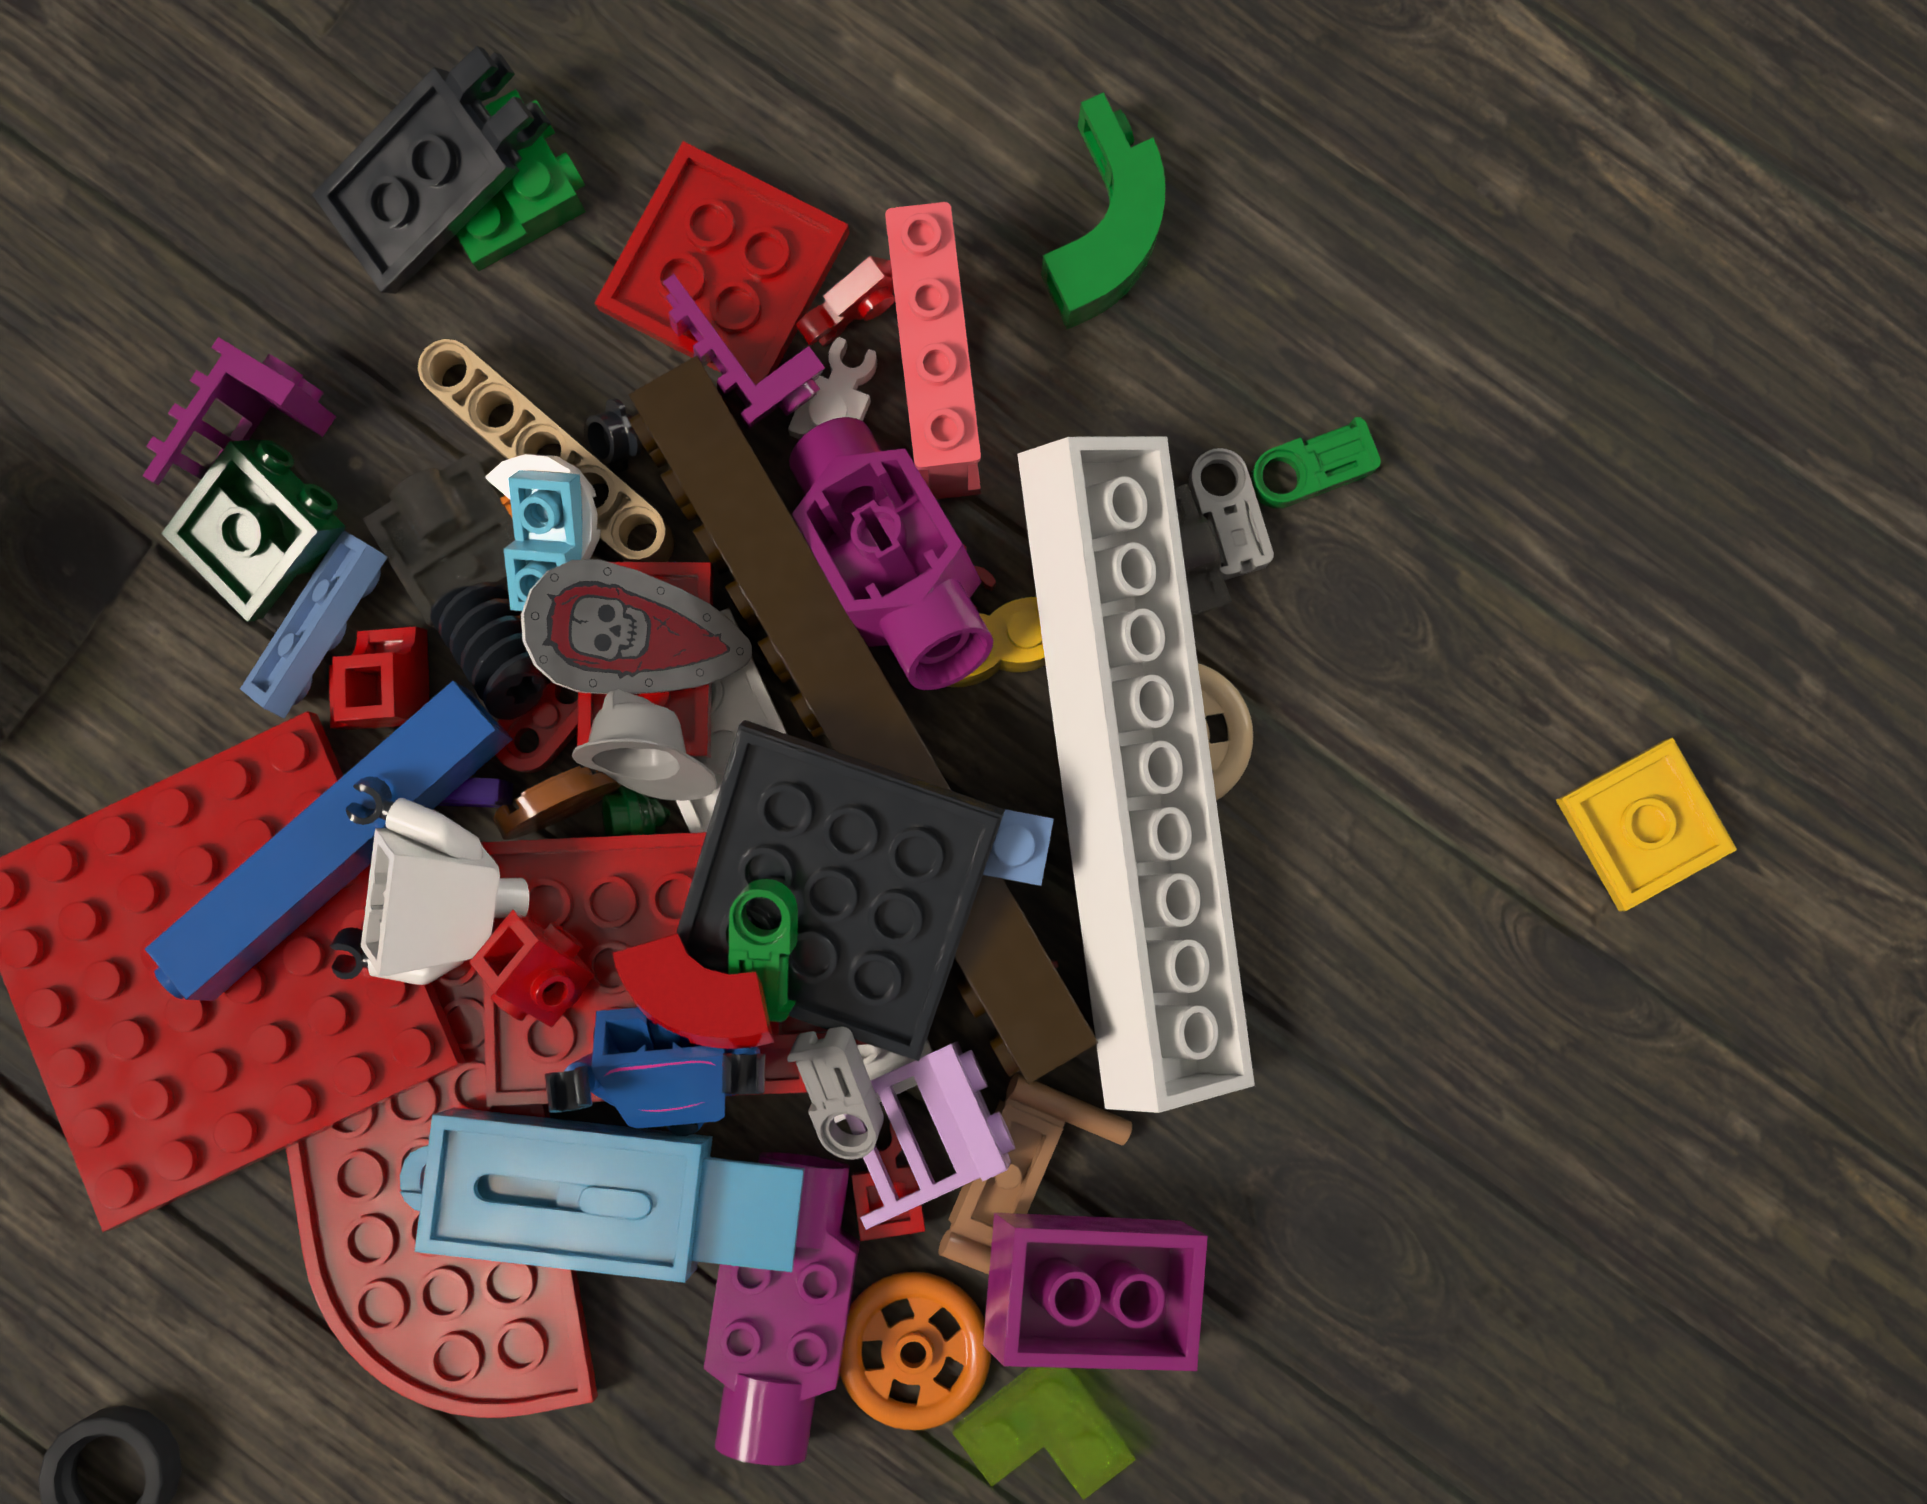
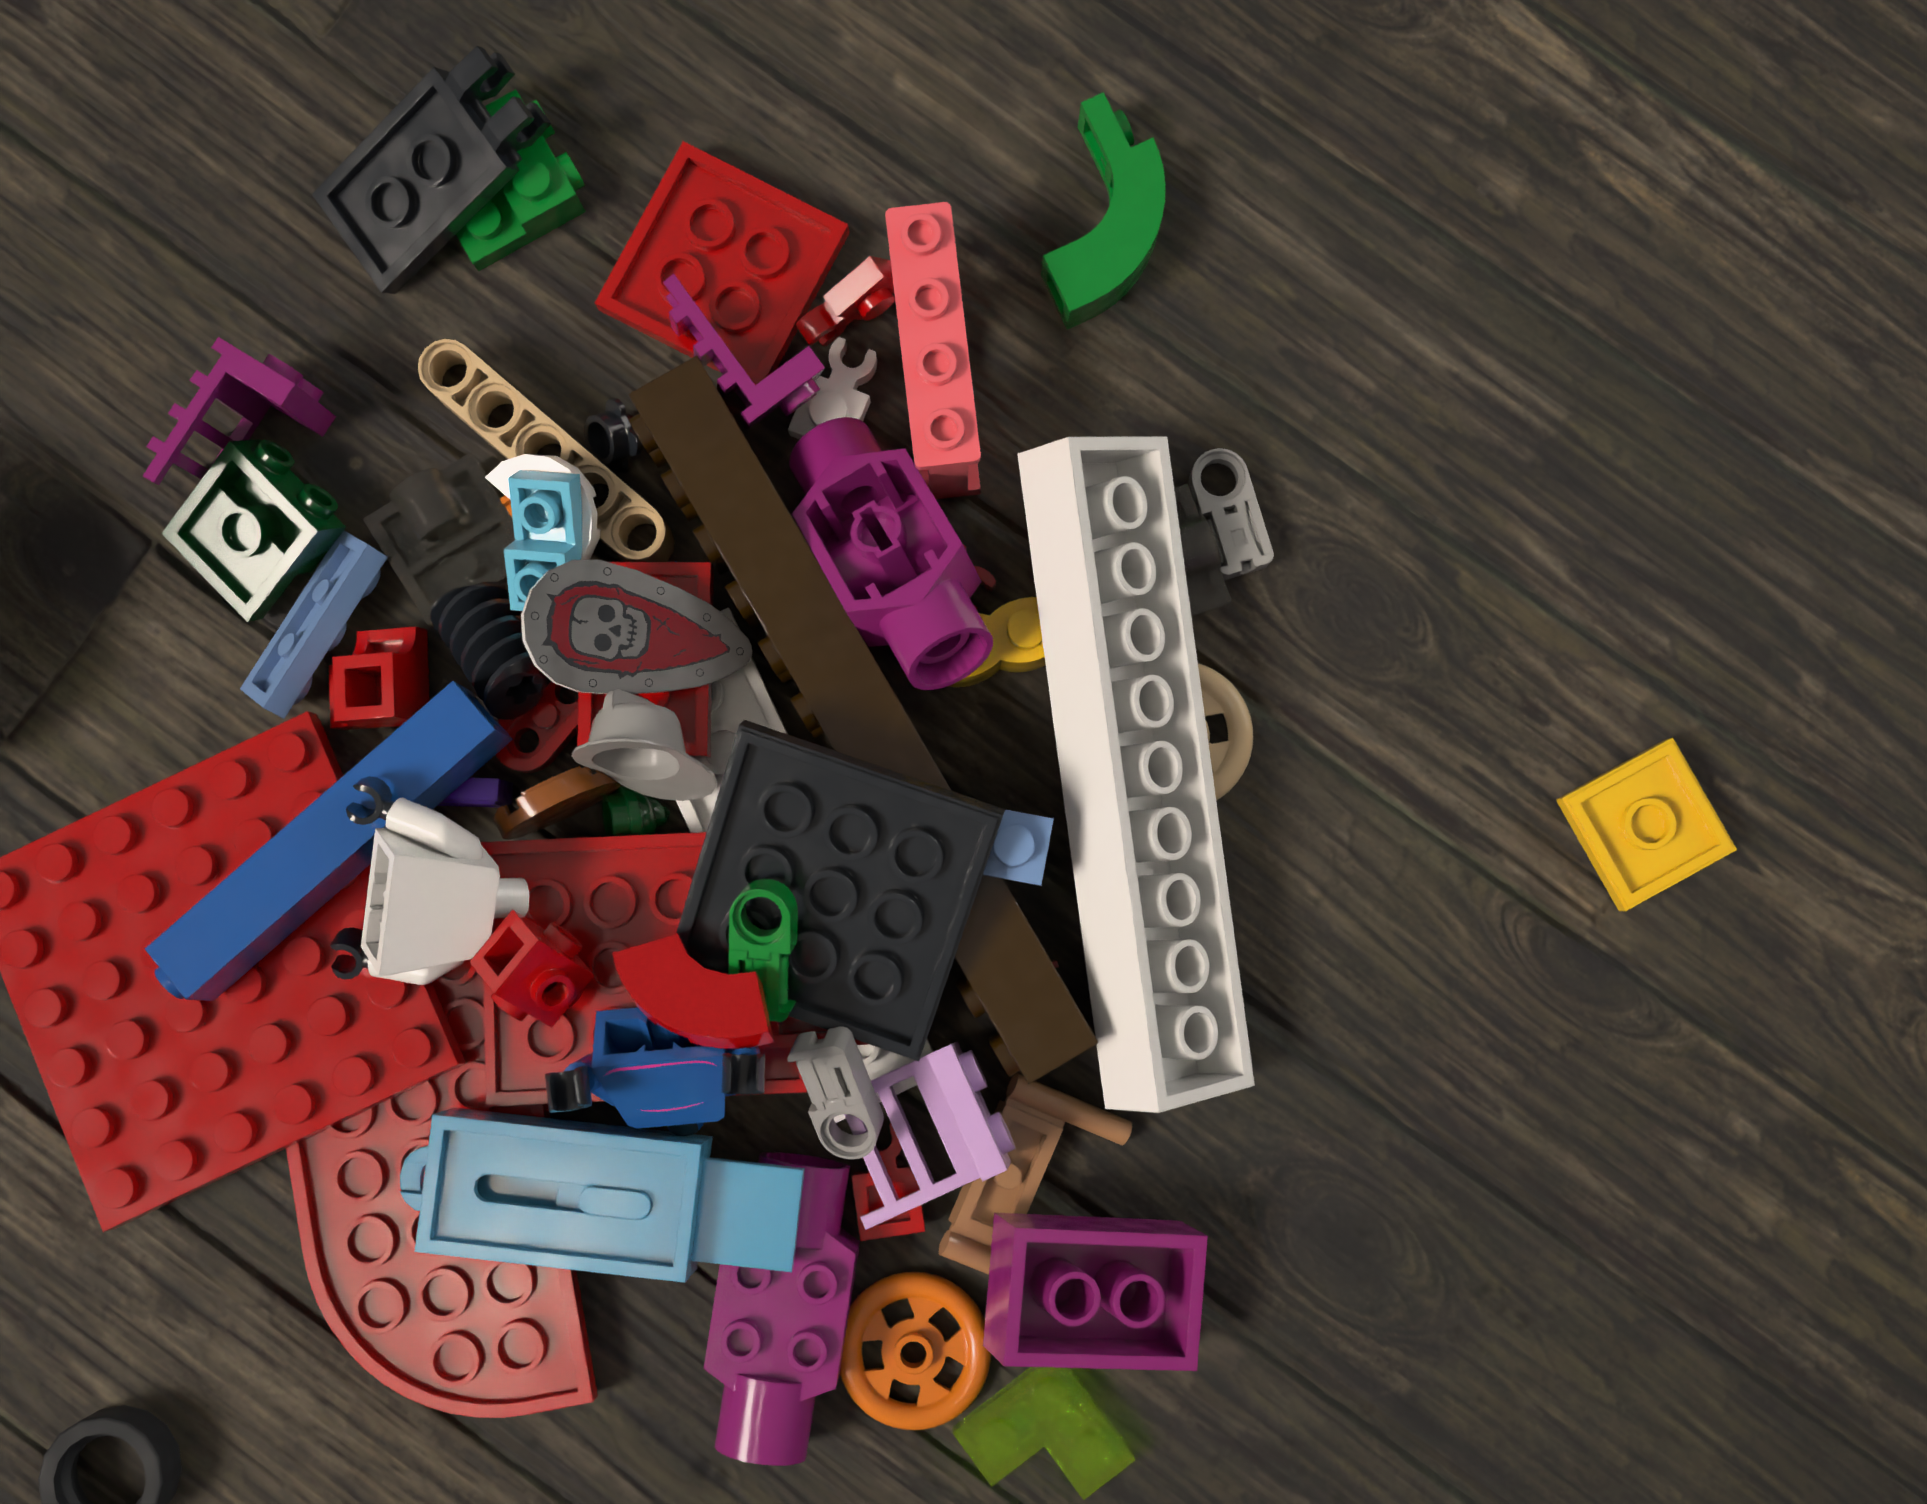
(1321, 465): green piece -> none

